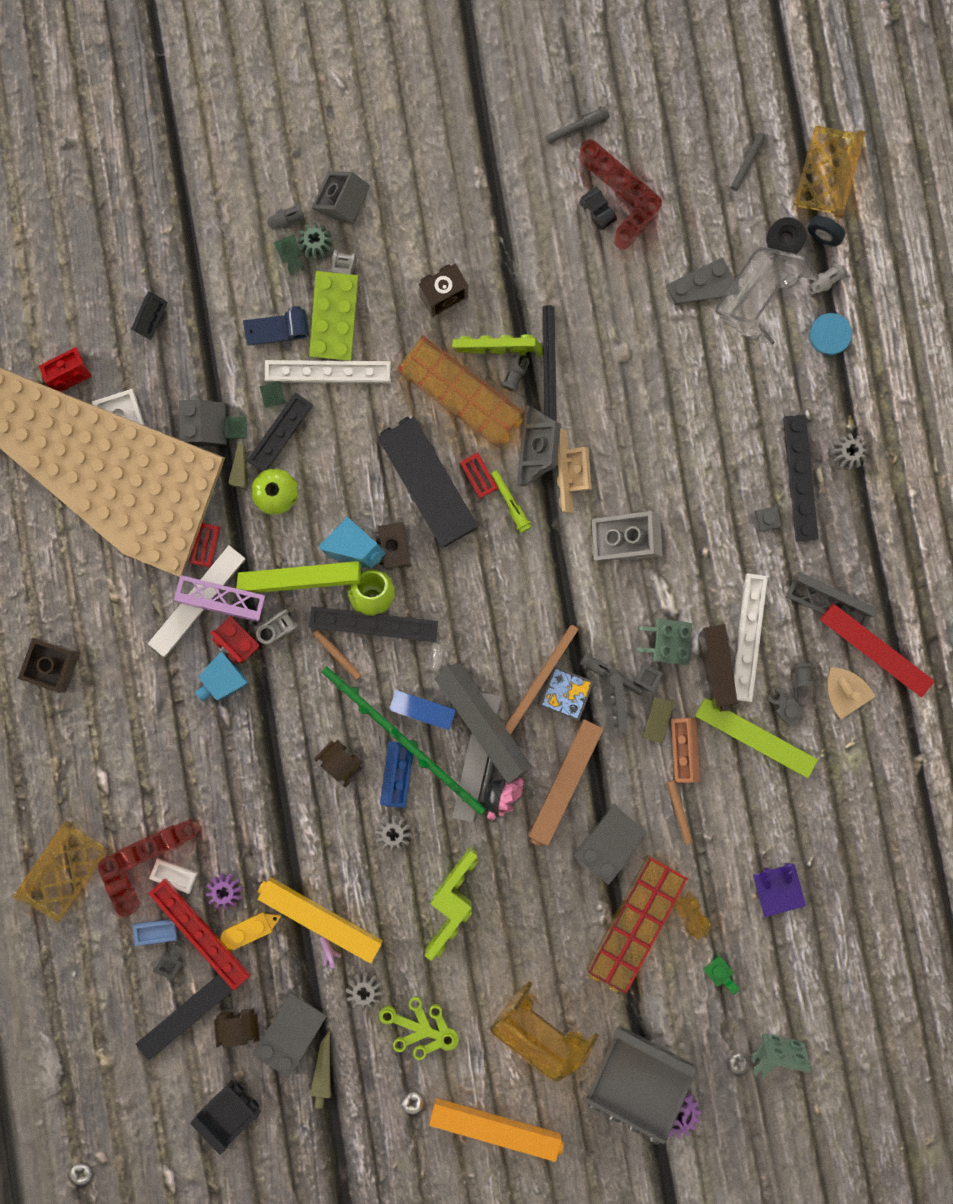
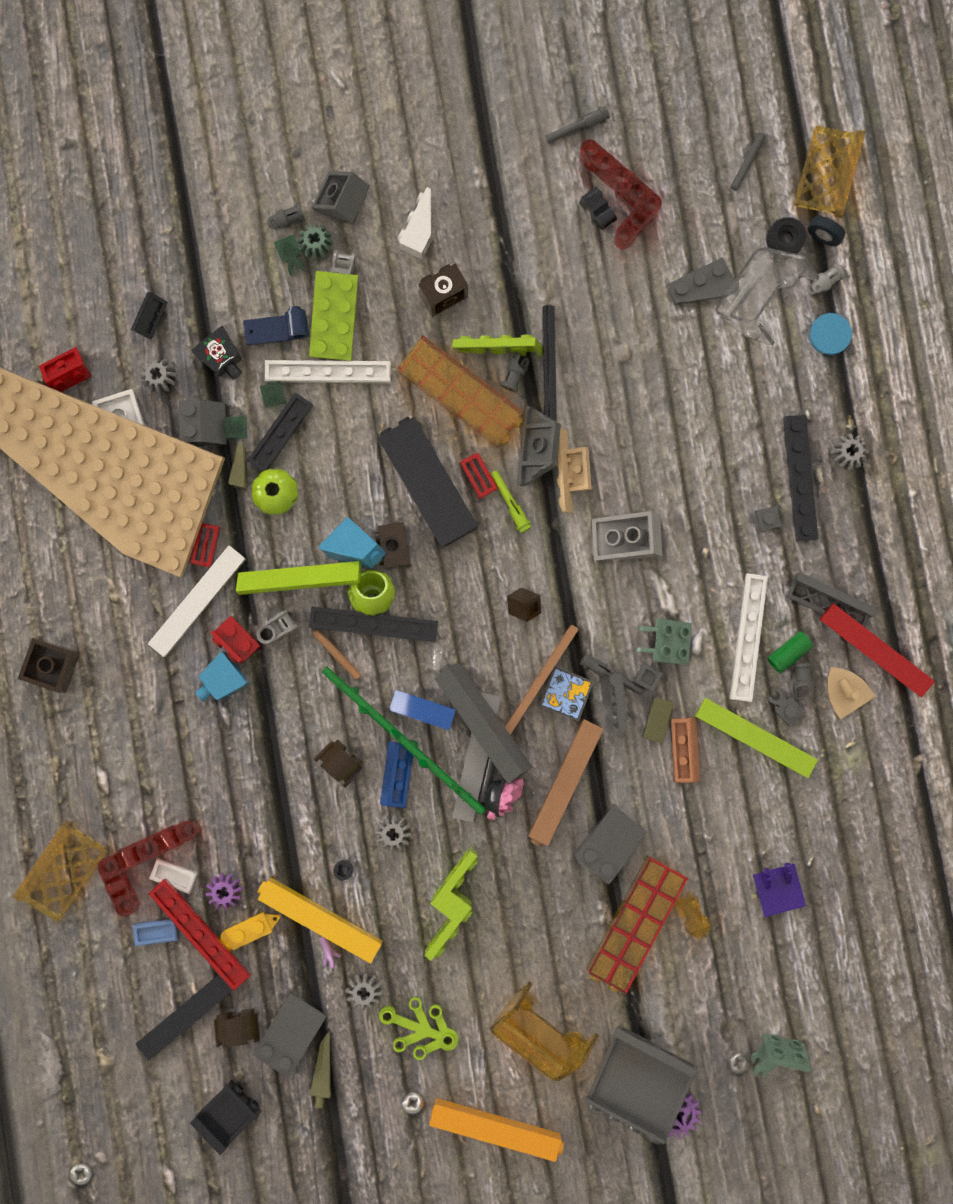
(159, 367): none -> light grey gear
(170, 962): dark grey plate -> none
(213, 605): lavender fence -> none
(219, 354): none -> black torso
(337, 867): none -> black bush
(417, 235): none -> white slope
(524, 604): none -> dark brown panel
(679, 812): medium nougat piece -> none
(718, 667): dark brown slope -> none
(720, 973): green plate -> none
(790, 652): none -> green pin

